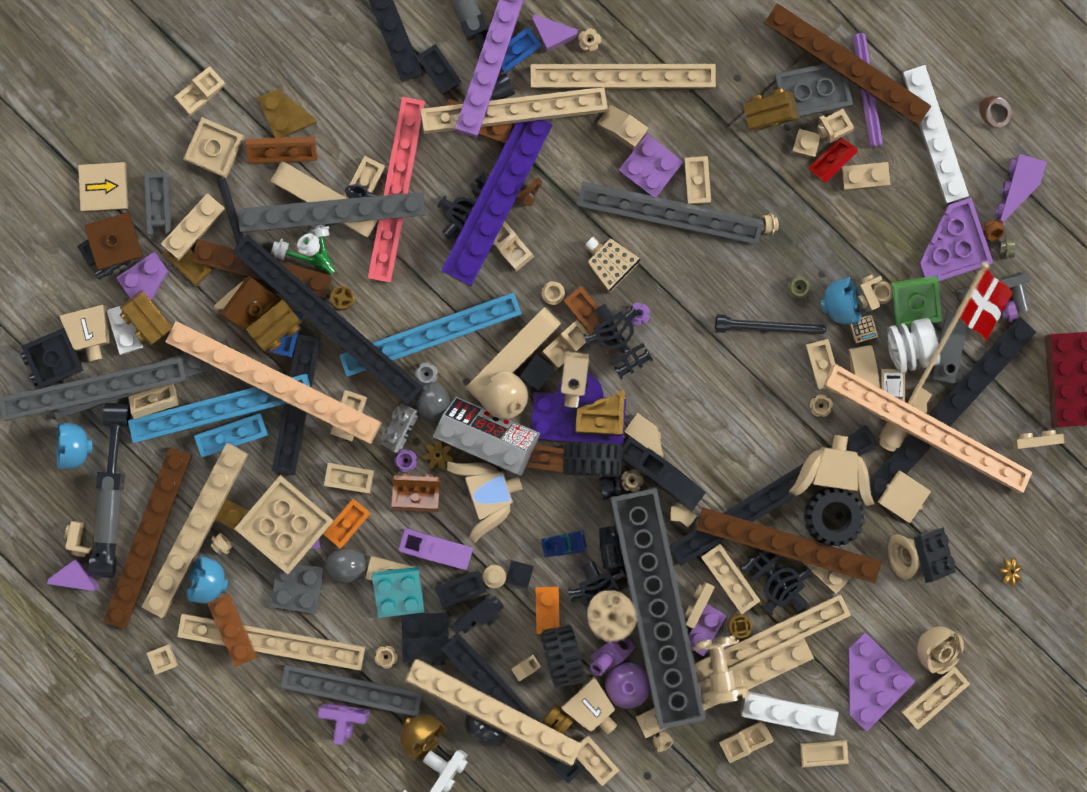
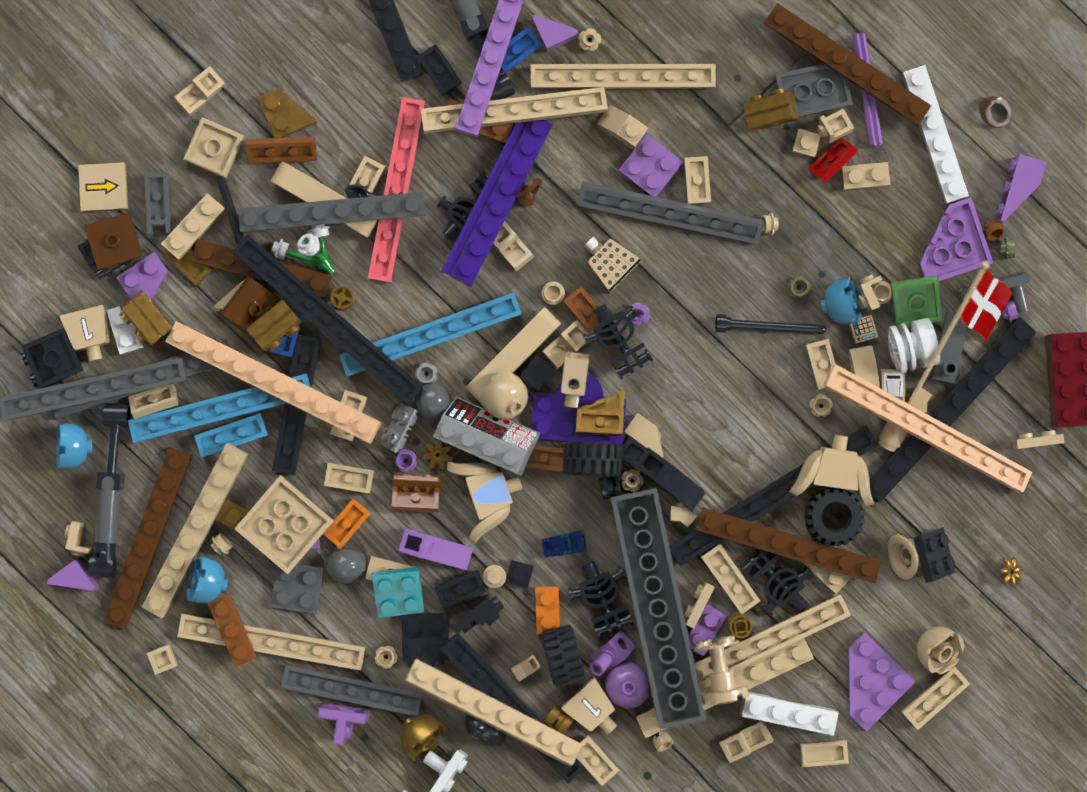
(610, 547): black hinge -> none
(611, 615): tan piece -> none
(904, 496): tan piece -> none

